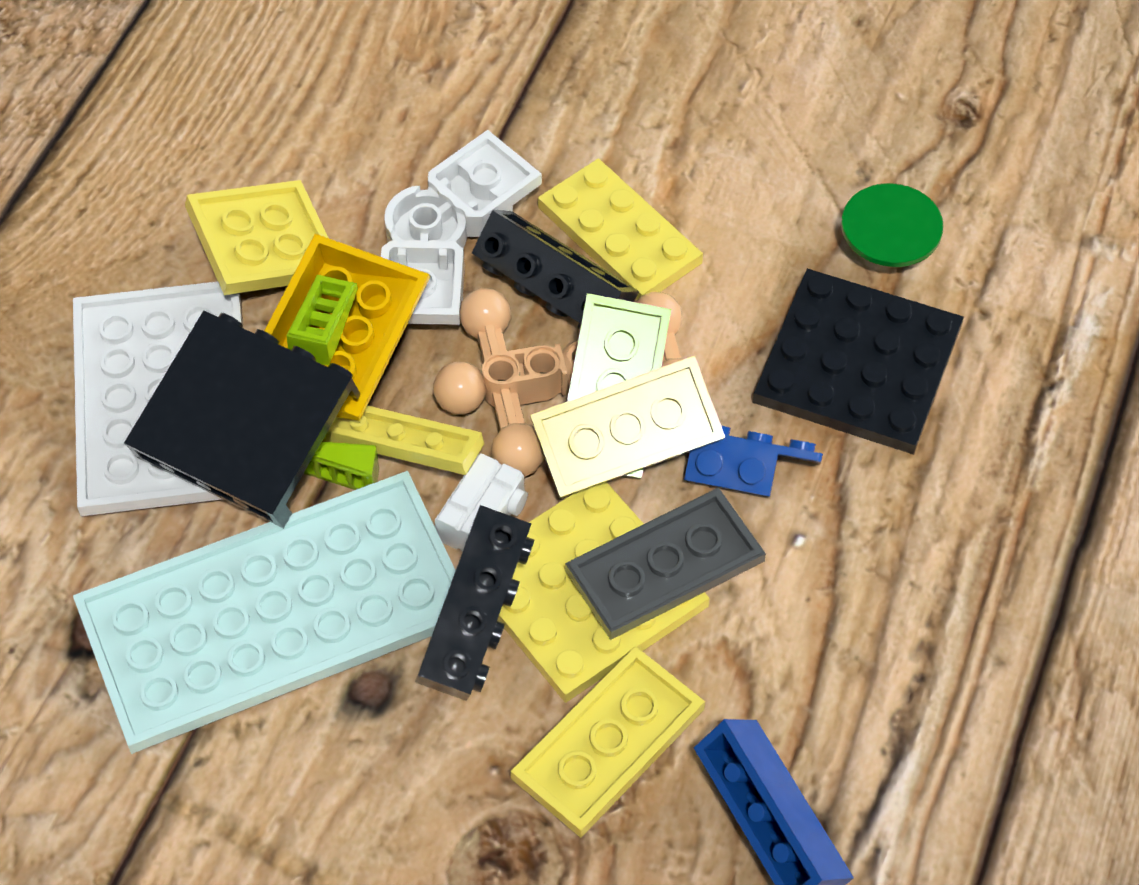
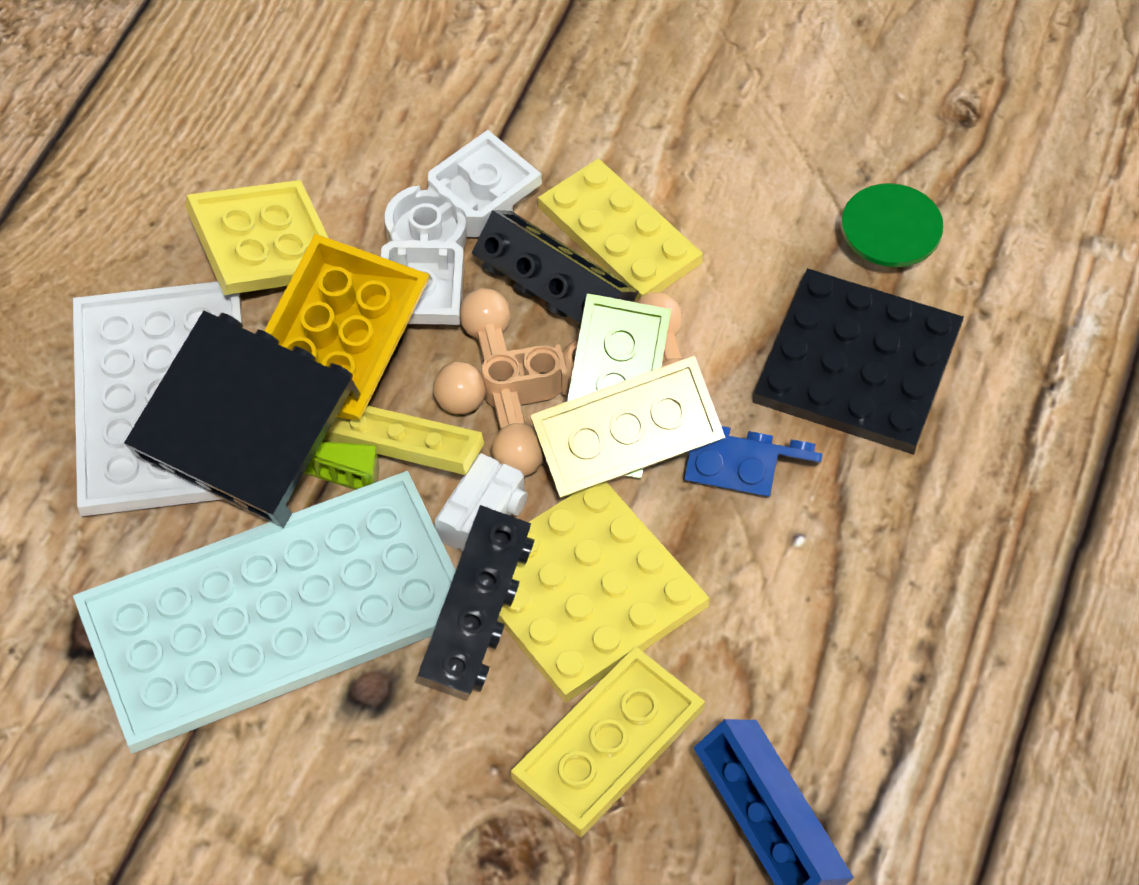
(317, 341): lime slope -> none
(664, 563): dark grey tile -> none

